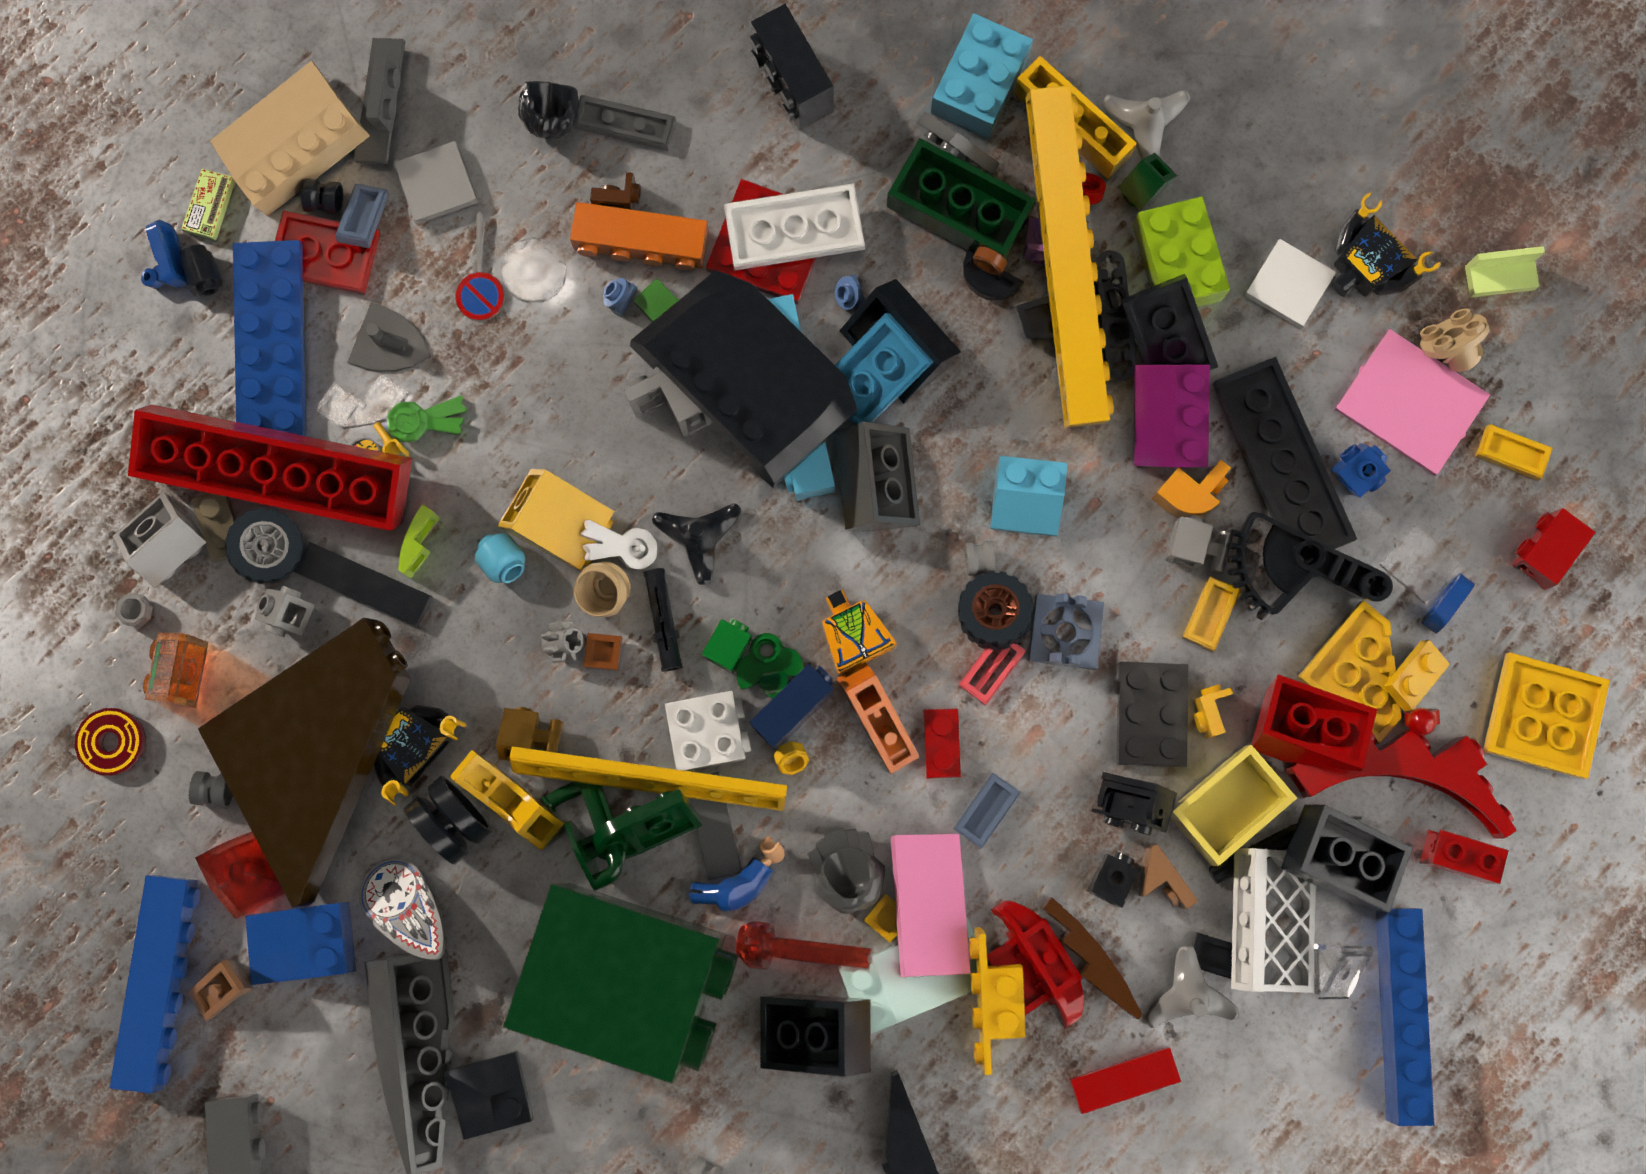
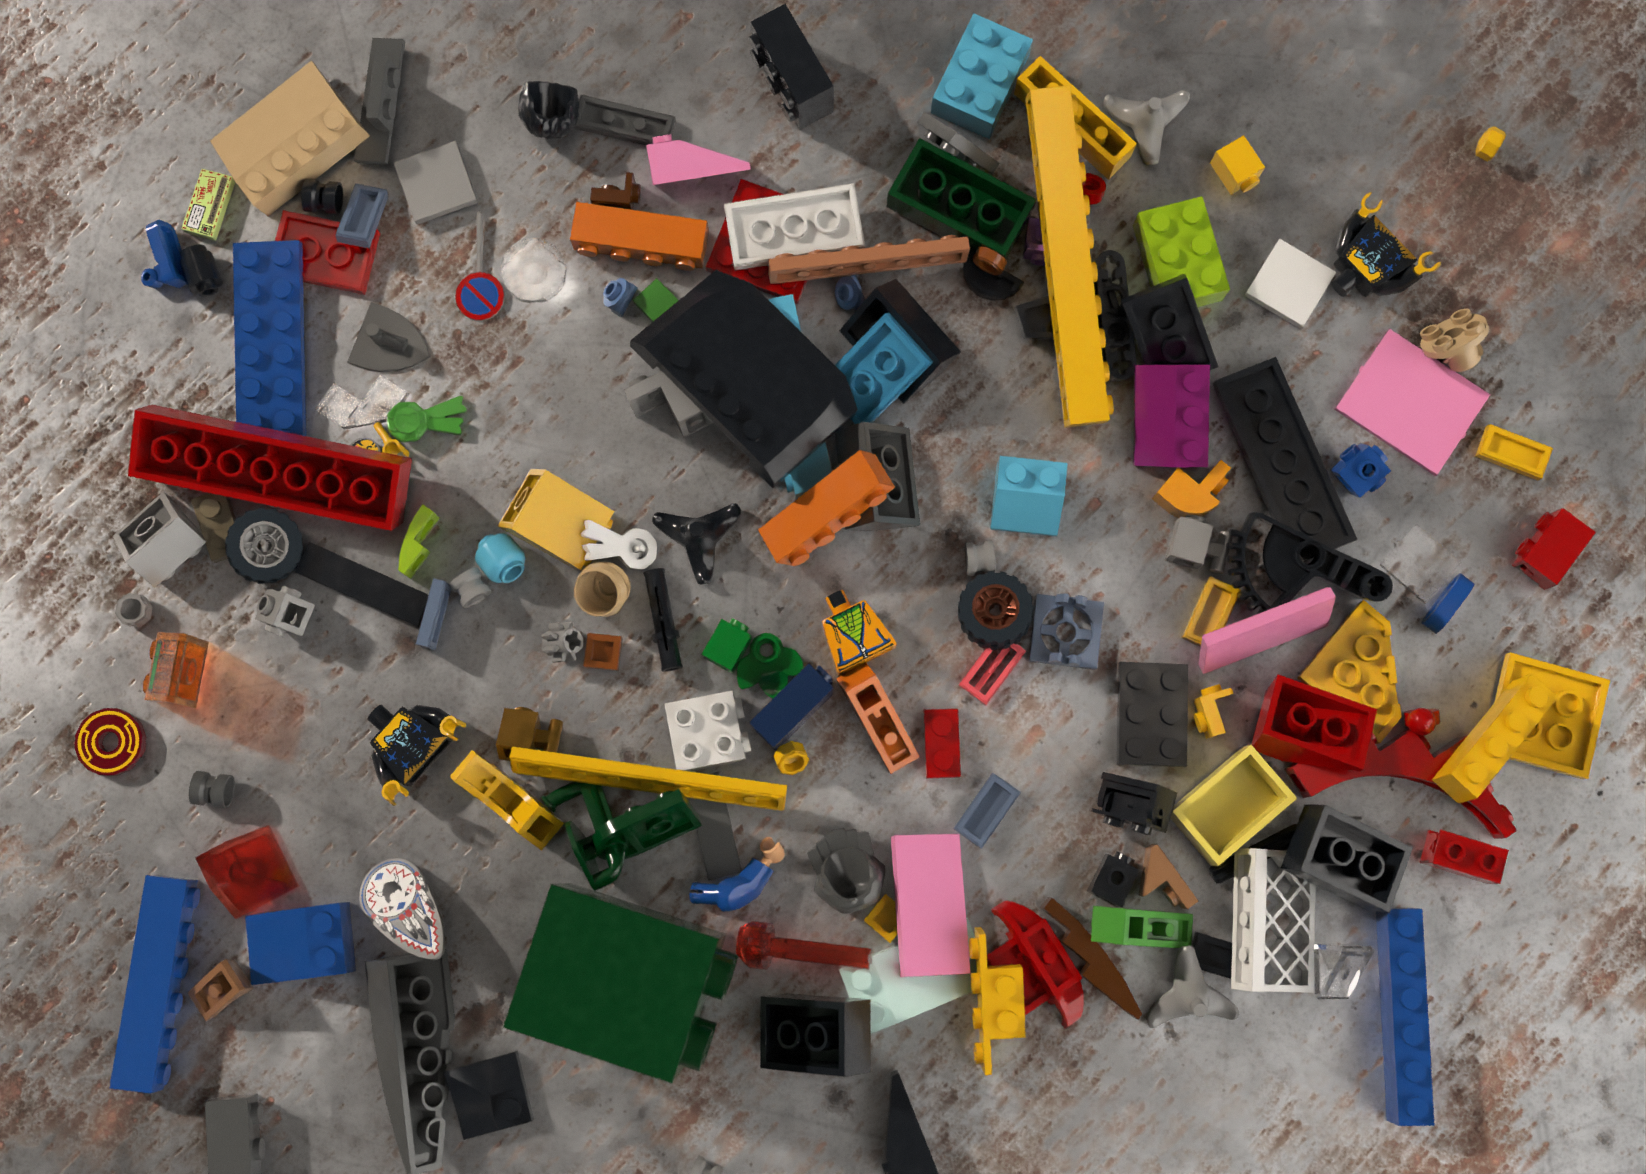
(306, 748): dark brown slope -> none
(434, 614): none -> sand blue tile
(447, 820): black wheel -> none
(470, 587): none -> light grey wheel
(683, 161): none -> bright pink slope
(826, 509): none -> orange brick
(879, 258): none -> nougat plate
(1125, 1080): red tile -> none
(1141, 927): none -> bright green slope
(1147, 181): dark green brick -> none
(1238, 166): none -> yellow brick
(1266, 630): none -> bright pink tile
(1416, 675): yellow plate -> none
(1490, 143): none -> yellow tile
(1495, 738): none -> yellow brick
(1503, 272): yellowish green panel -> none

